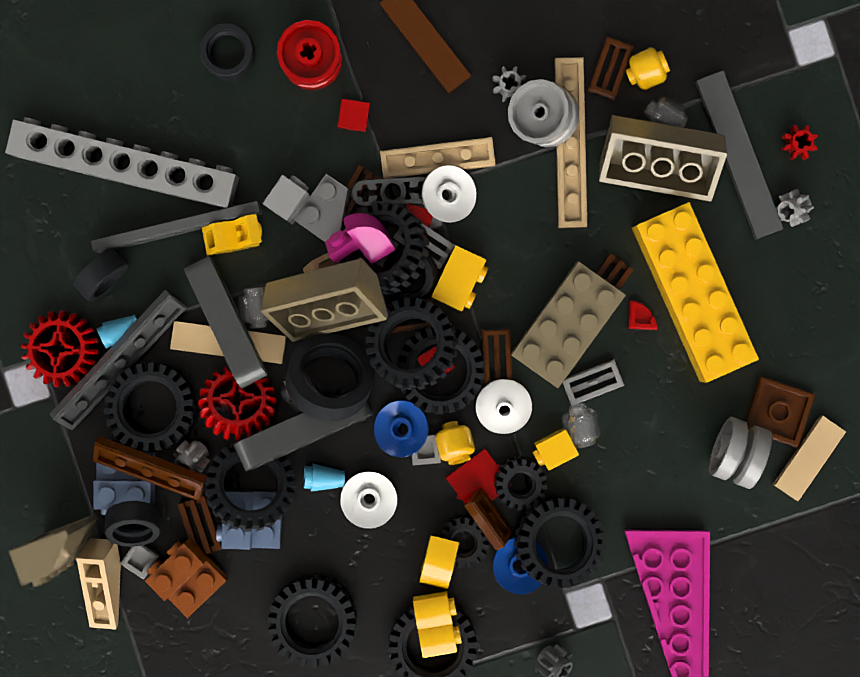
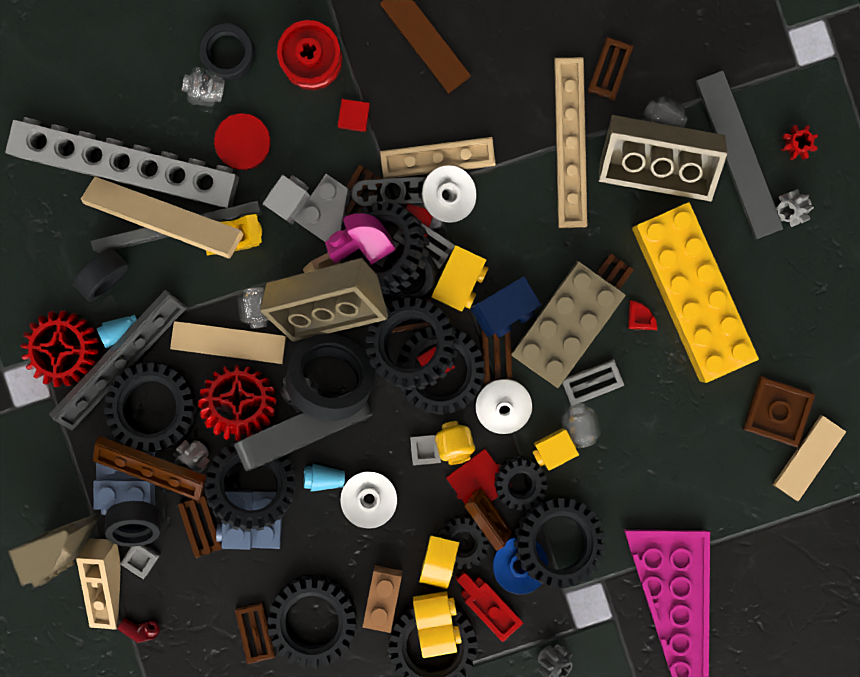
(140, 632): none -> dark red arm
(162, 217): none -> tan tile
(186, 577): dark orange plate -> none
(203, 87): none -> clear head
(225, 322): dark grey beam -> none
(242, 141): none -> red tile
(244, 634): none -> reddish brown tile
(382, 599): none -> medium nougat brick
(388, 429): blue dish -> none
(489, 606): none -> red hinge
(505, 307): none -> dark blue brick
(506, 75): light grey gear -> none
(546, 99): light grey wheel -> none
(648, 68): yellow head -> none
(740, 452): light grey wheel -> none

